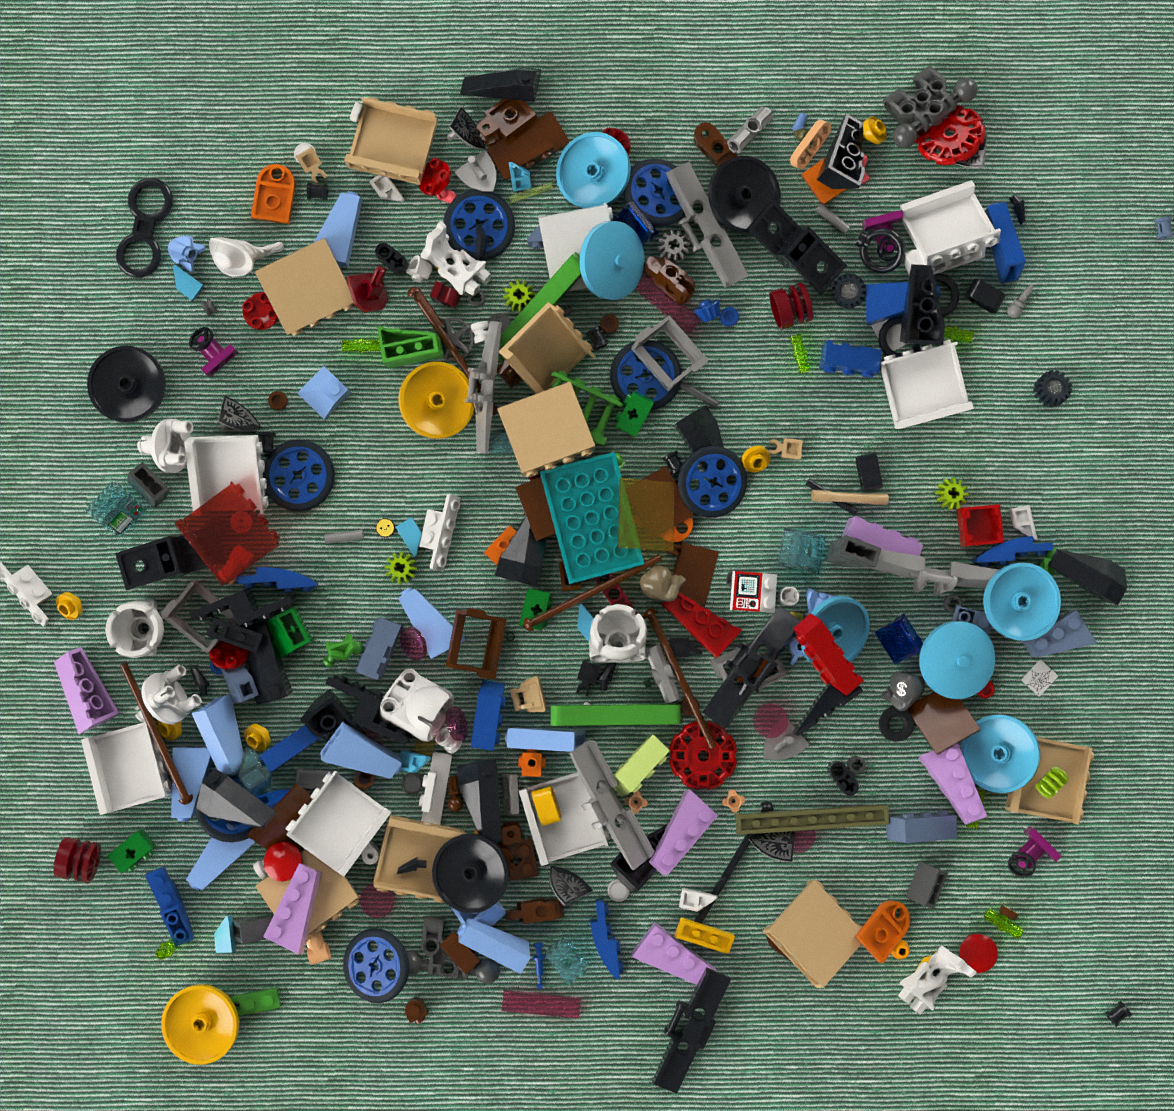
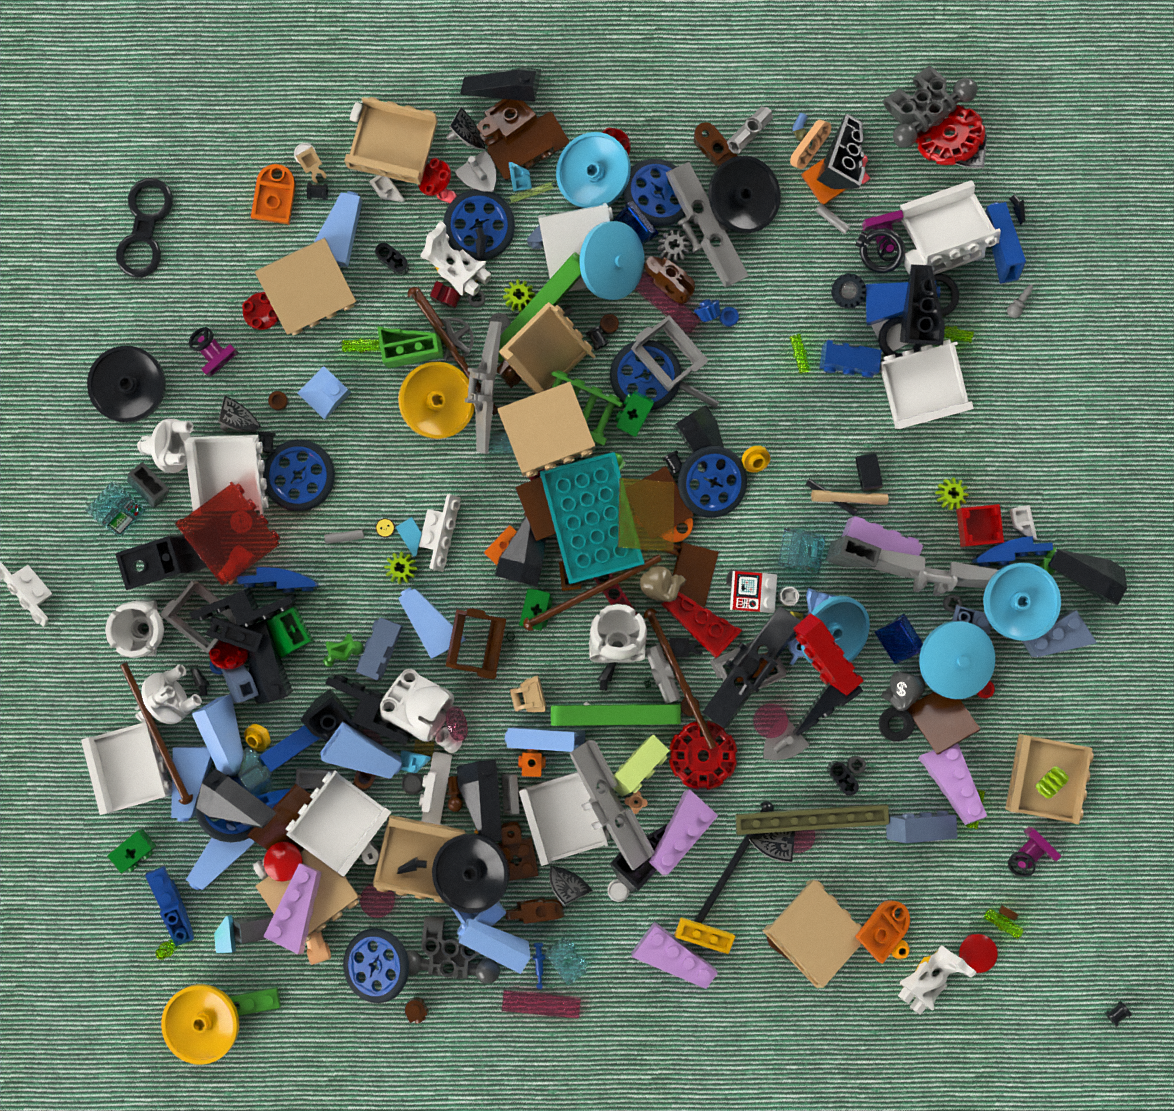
(69, 605): yellow plate -> none
(77, 860): dark red wheel -> none
(84, 691): lavender wedge -> none
(169, 731): yellow plate -> none
(184, 251): light blue brick -> none
(187, 284): medium azure tile -> none
(209, 307): dark grey bush -> none
(238, 256): white hat -> none
(368, 290): dark red piece -> none
(413, 643): clear pink piece -> none
(419, 269): white plate -> none
(459, 953): reddish brown tile -> none
(480, 330): white wheel -> none
(488, 716): blue wedge -> none
(547, 806): yellow beam -> none
(584, 622): medium azure tile -> none
(588, 674): black plate -> none
(606, 946): blue slope -> none
(695, 900): white tile -> none
(696, 1032): black piece -> none
(738, 801): light nougat plate -> none
(790, 448): tan plate -> none
(795, 304): dark red wheel -> none
(796, 247): black bracket -> none
(874, 130): yellow plate -> none
(926, 885): dark grey brick -> none
(984, 296): black beam -> none
(1001, 754): medium azure dish -> none
(1039, 678): white sticker -> none
(1052, 388): black wheel -> none
(1164, 228): sand blue bush -> none

